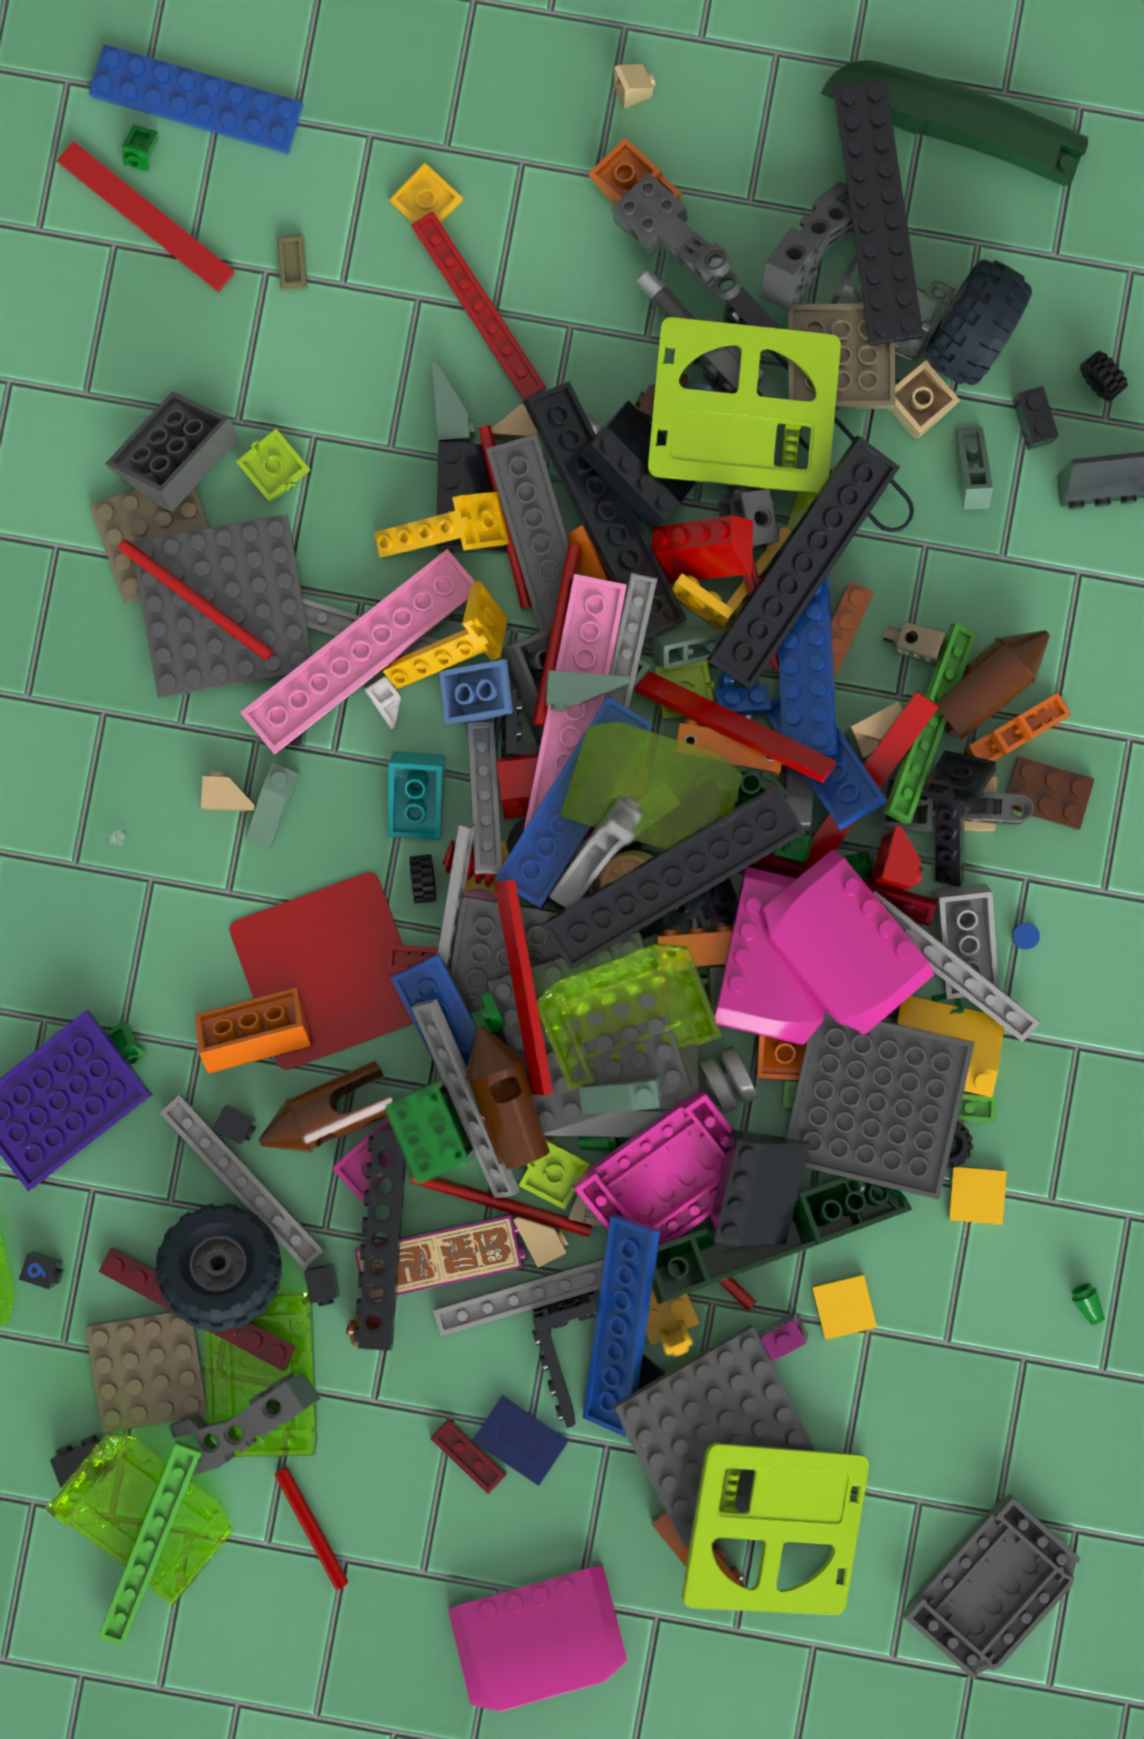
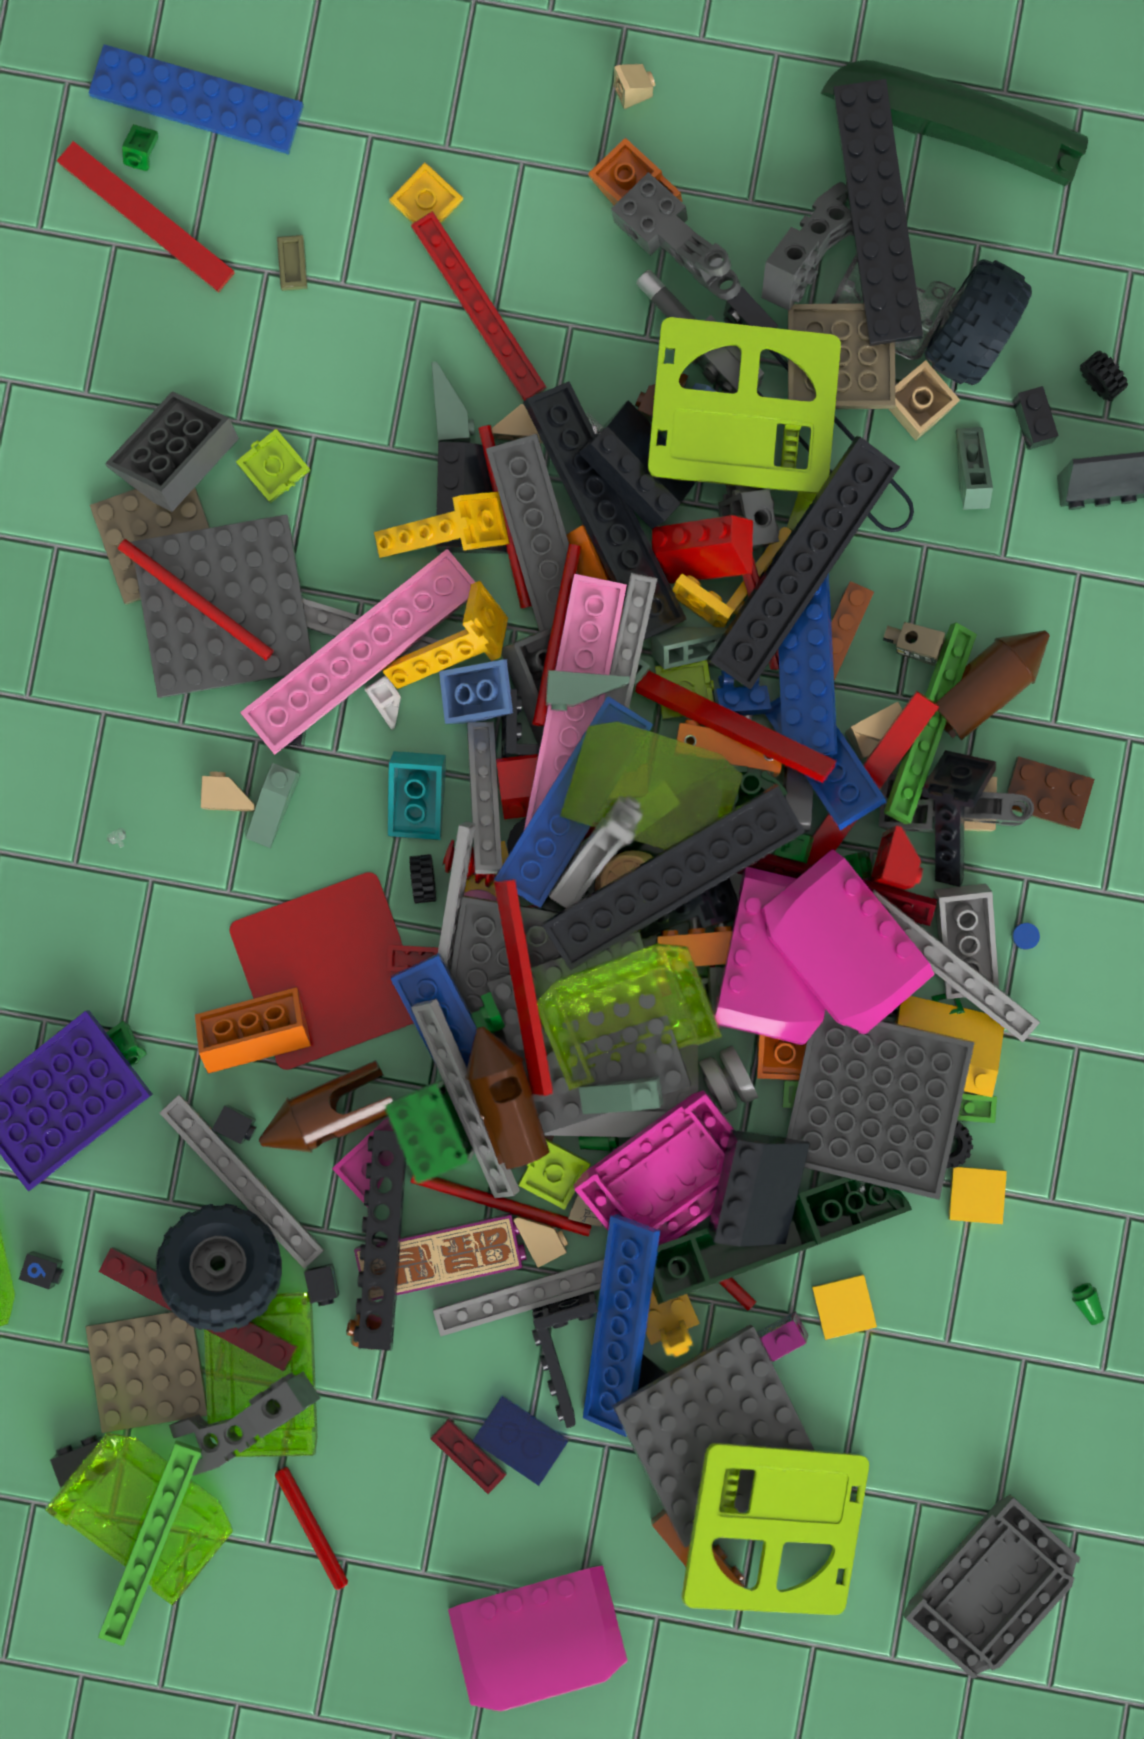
(1020, 729): orange slope -> none

